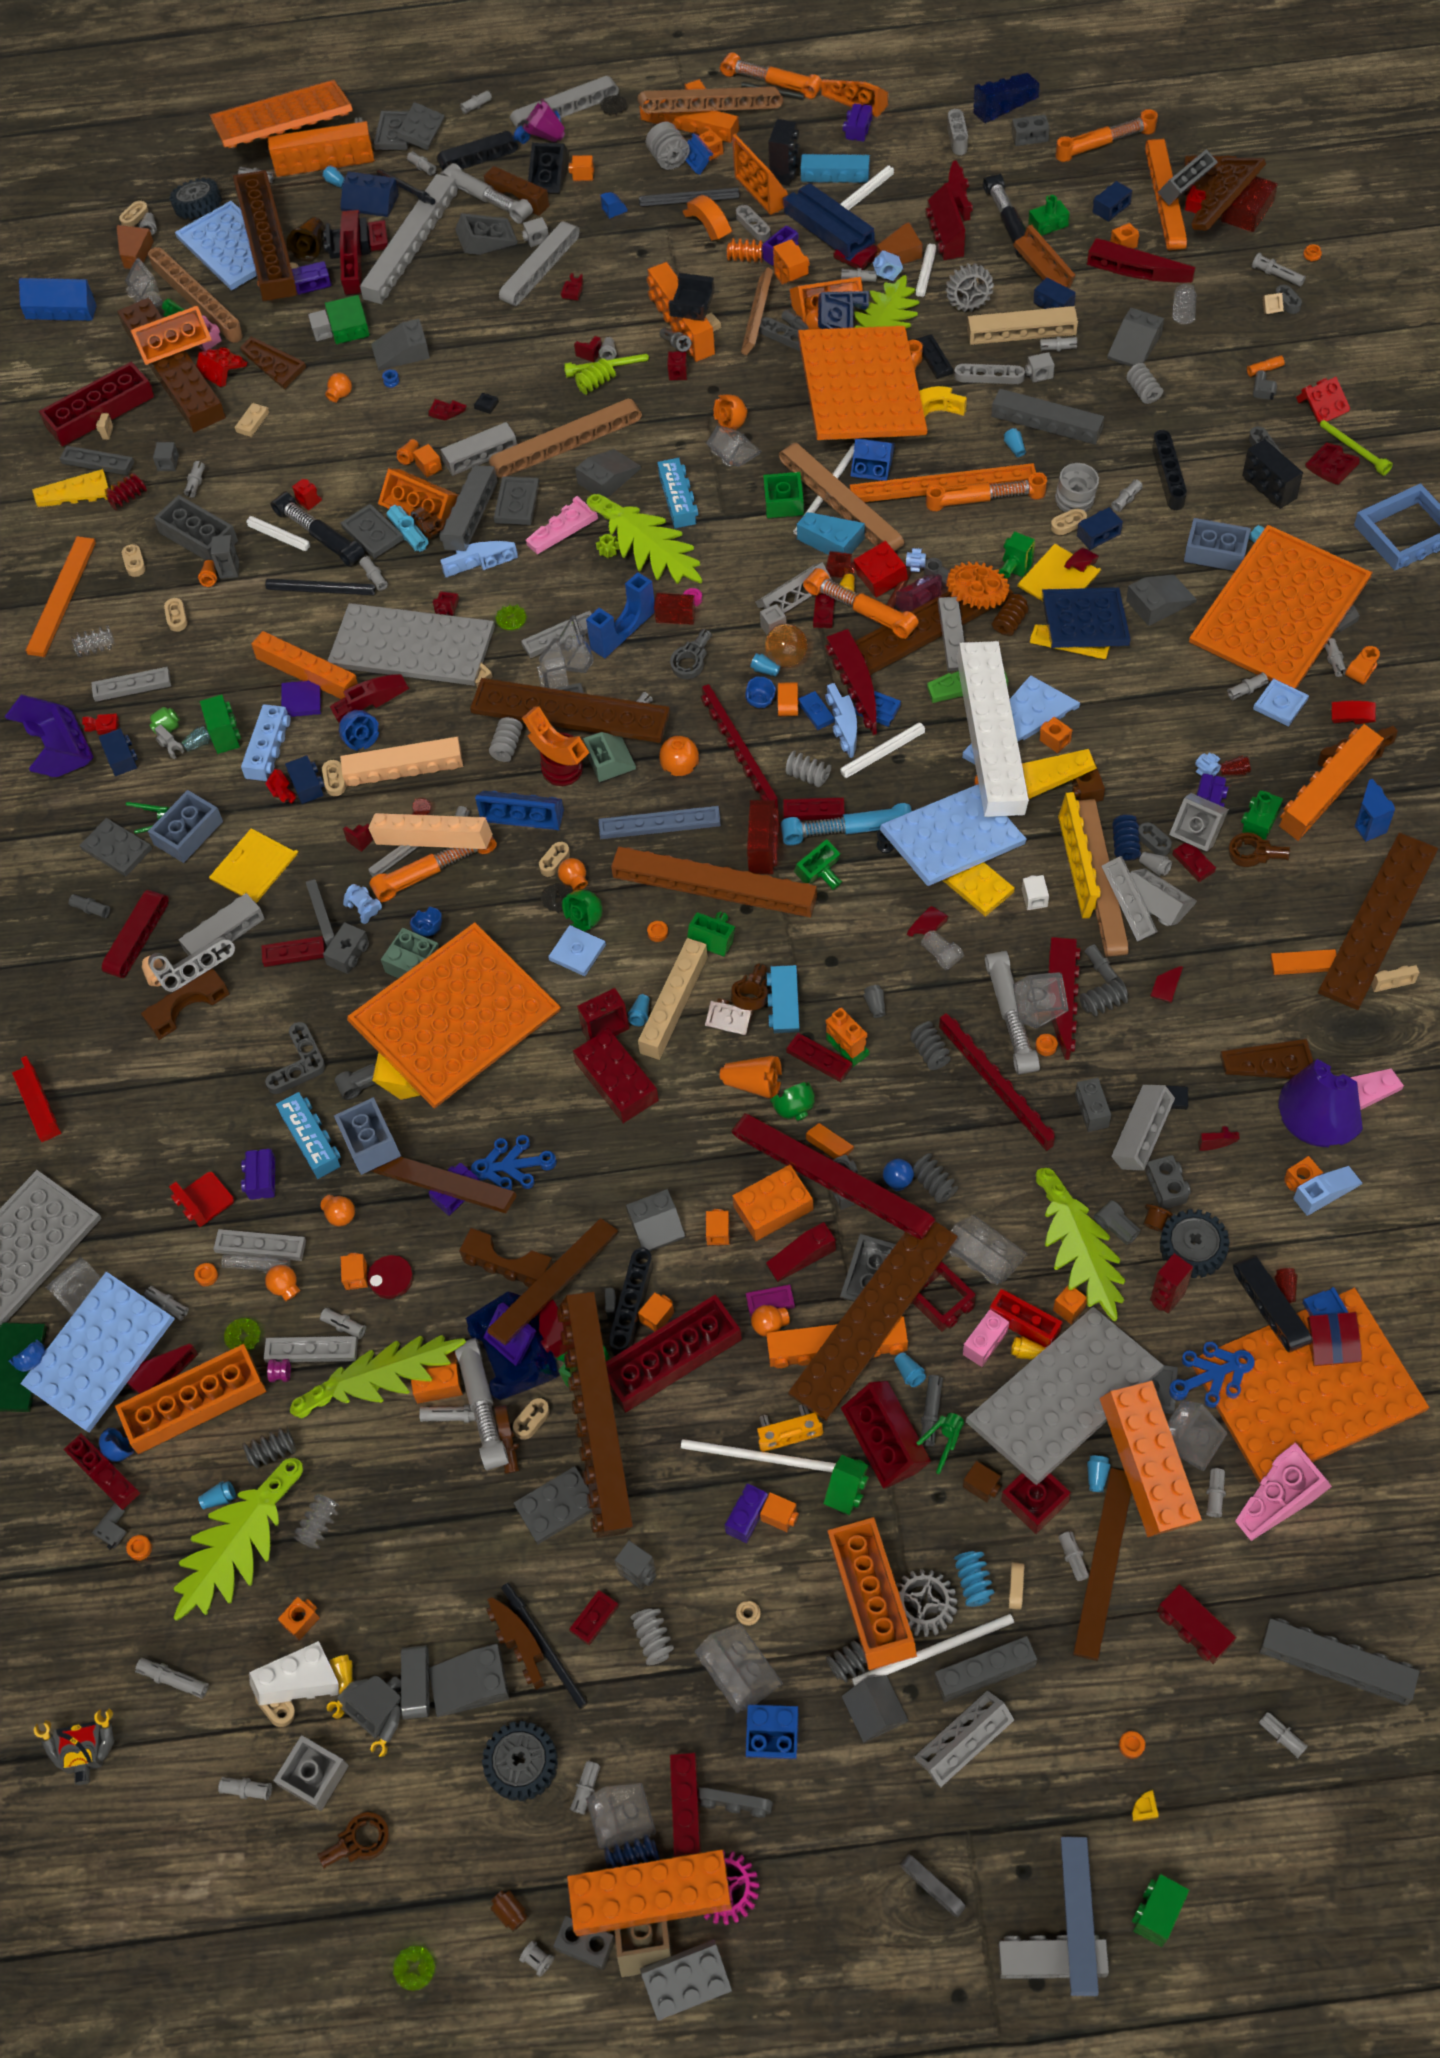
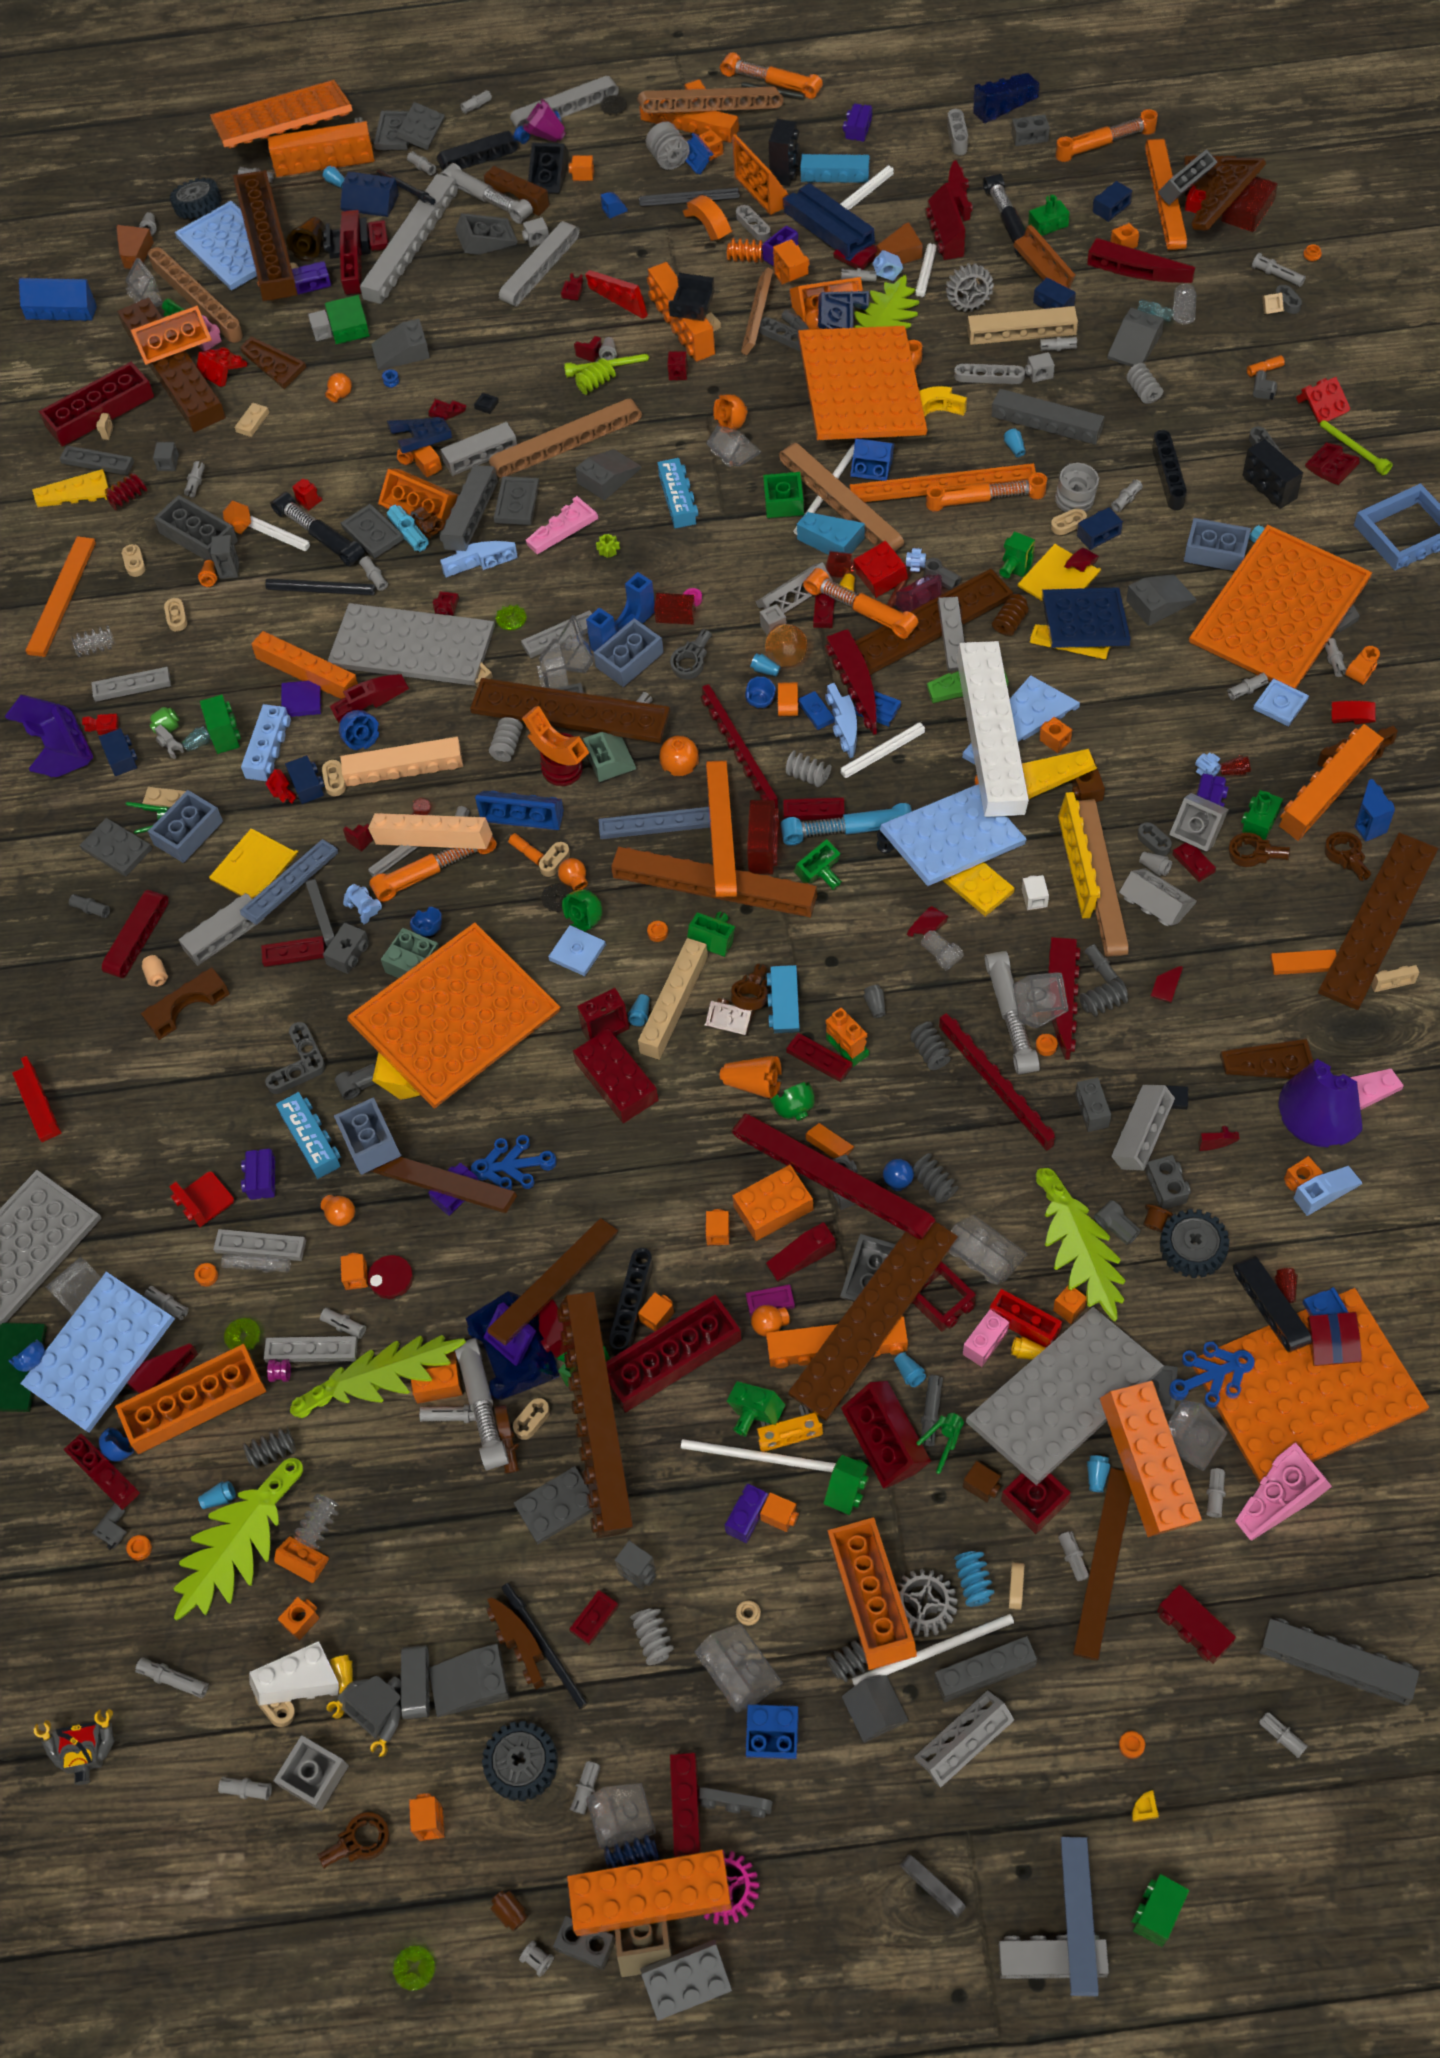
(134, 213): tan plate -> none
(162, 797): none -> tan plate
(195, 960): light grey beam -> none
(237, 516): none -> orange brick
(282, 1281): orange piece -> none
(288, 881): none -> sand blue tile
(300, 1559): none -> orange slope
(422, 430): none -> dark blue wing
(426, 1817): none -> orange brick
(479, 1250): reddish brown arch -> none
(524, 847): none -> orange piece
(610, 1302): dark grey tile -> none
(618, 291): none -> red wing
(628, 652): none -> sand blue brick
(647, 539): lime plant -> none
(655, 1220): dark grey slope -> none
(679, 337): dark grey pin -> none
(721, 829): none -> orange beam
(754, 1403): none -> green brick
(856, 92): orange wedge -> none
(935, 357): black tile -> none
(977, 585): orange gear -> none
(1126, 837): dark blue piece -> none
(1129, 898): light grey plate -> none
(1155, 309): none -> clear light blue plate
(1171, 1283): dark red brick -> none
(1351, 858): none -> reddish brown pin

